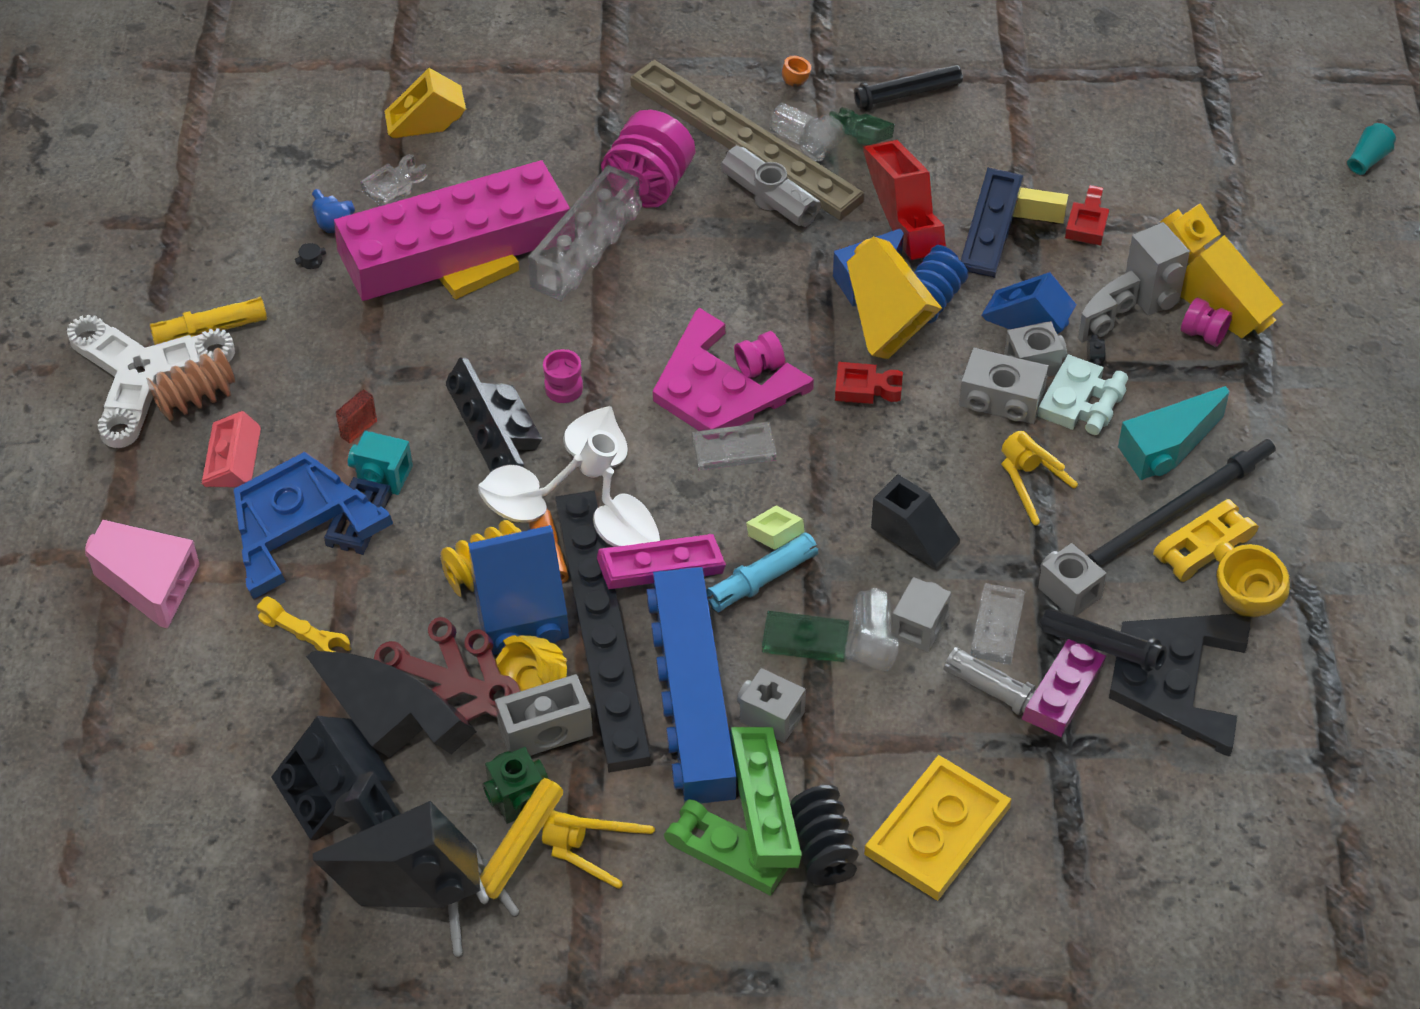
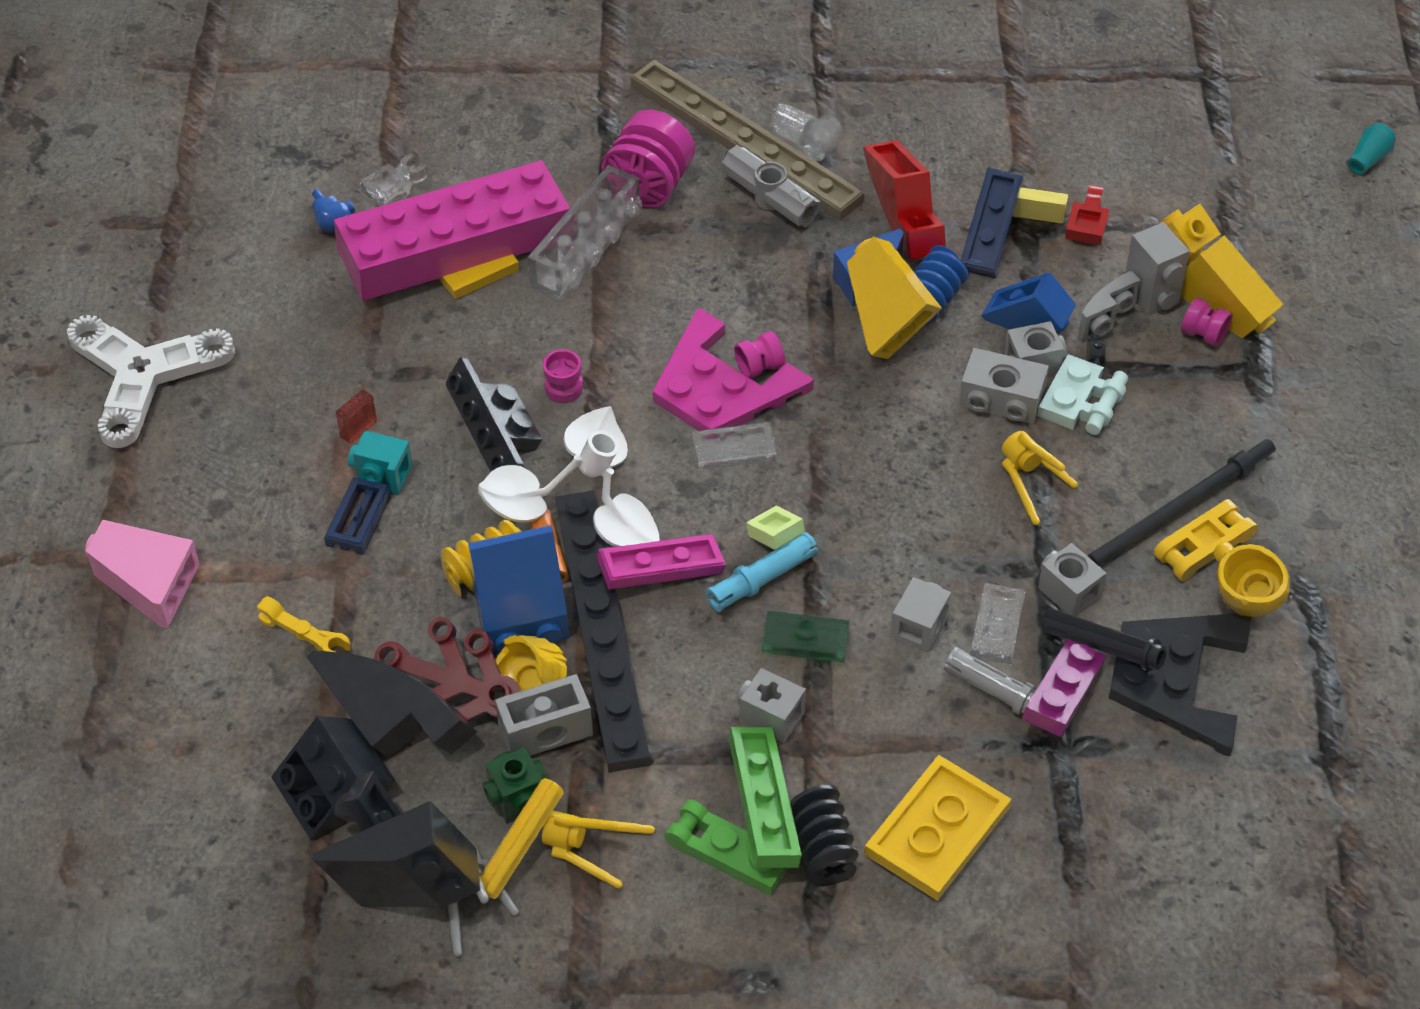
(192, 384): nougat piece -> none
(220, 318): yellow pin -> none
(231, 451): coral slope -> none
(289, 503): blue wing -> none
(310, 256): black piece -> none
(425, 106): yellow slope -> none
(694, 686): blue brick -> none
(796, 70): orange hinge -> none
(860, 383): red plate -> none
(864, 127): clear green plate -> none
(867, 95): black axle -> none
(871, 637): clear piece -> none
(913, 521): black slope -> none
(1167, 435): teal slope -> none

